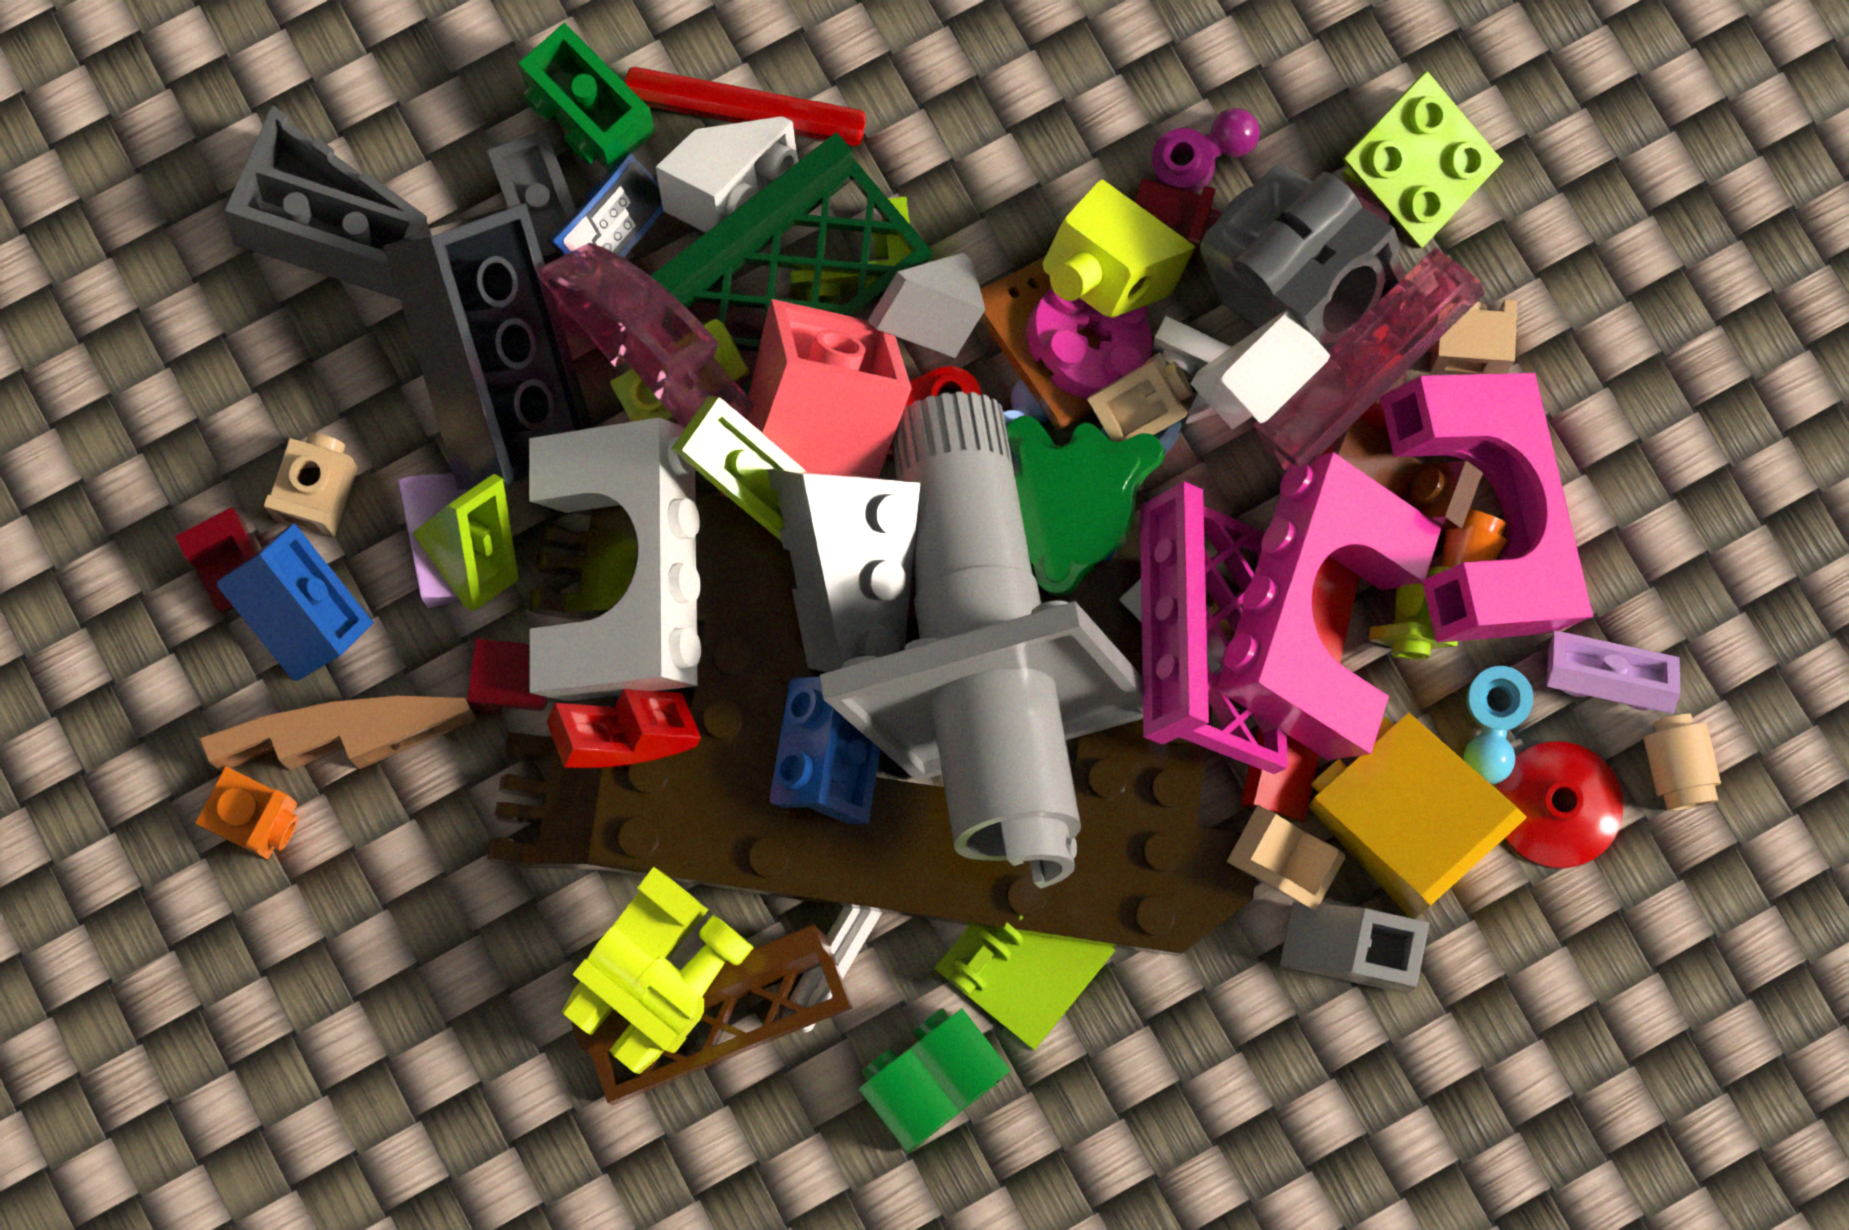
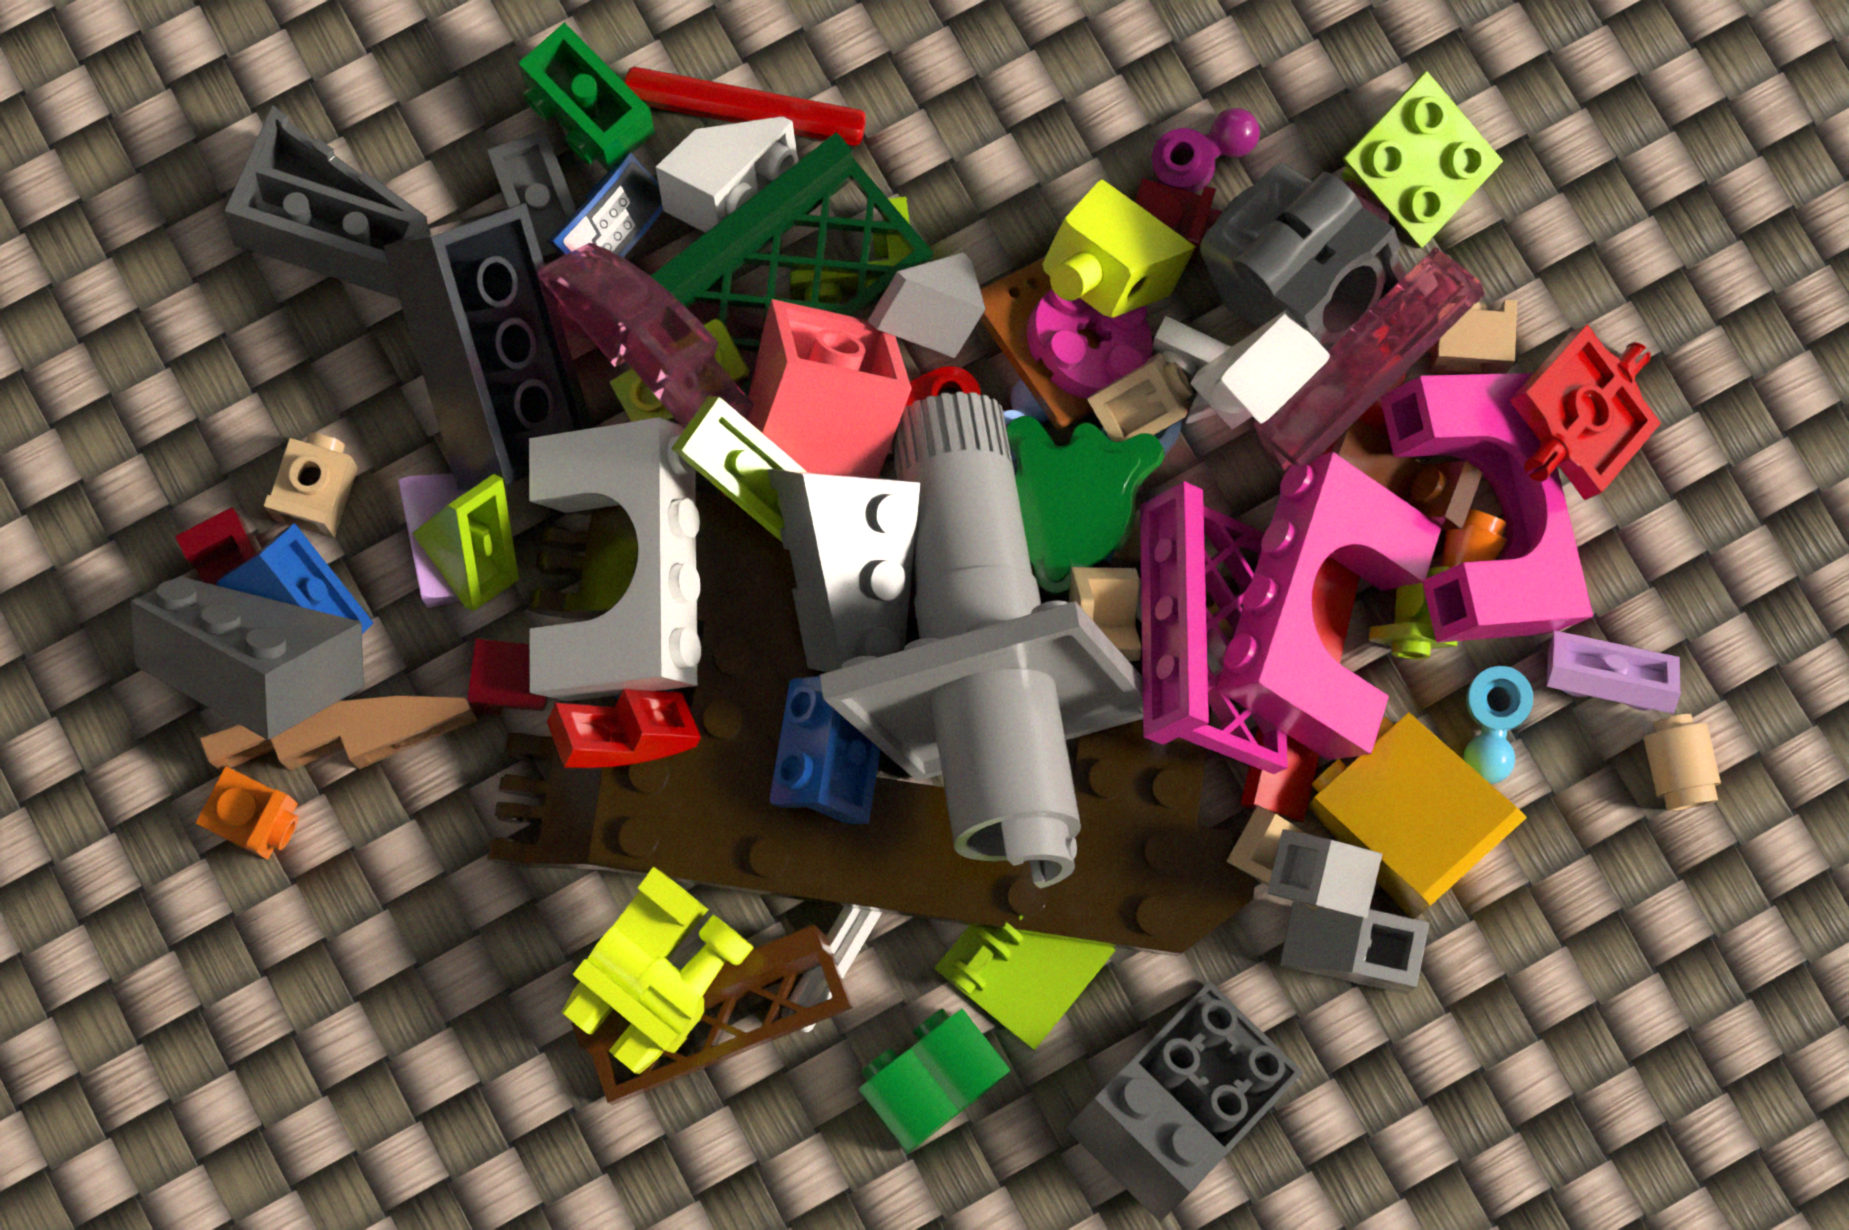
(246, 653): none -> dark grey wedge
(1111, 602): none -> tan panel
(1184, 1101): none -> dark grey slope
(1324, 873): none -> light grey brick
(1557, 837): red dish -> none
(1586, 411): none -> plate

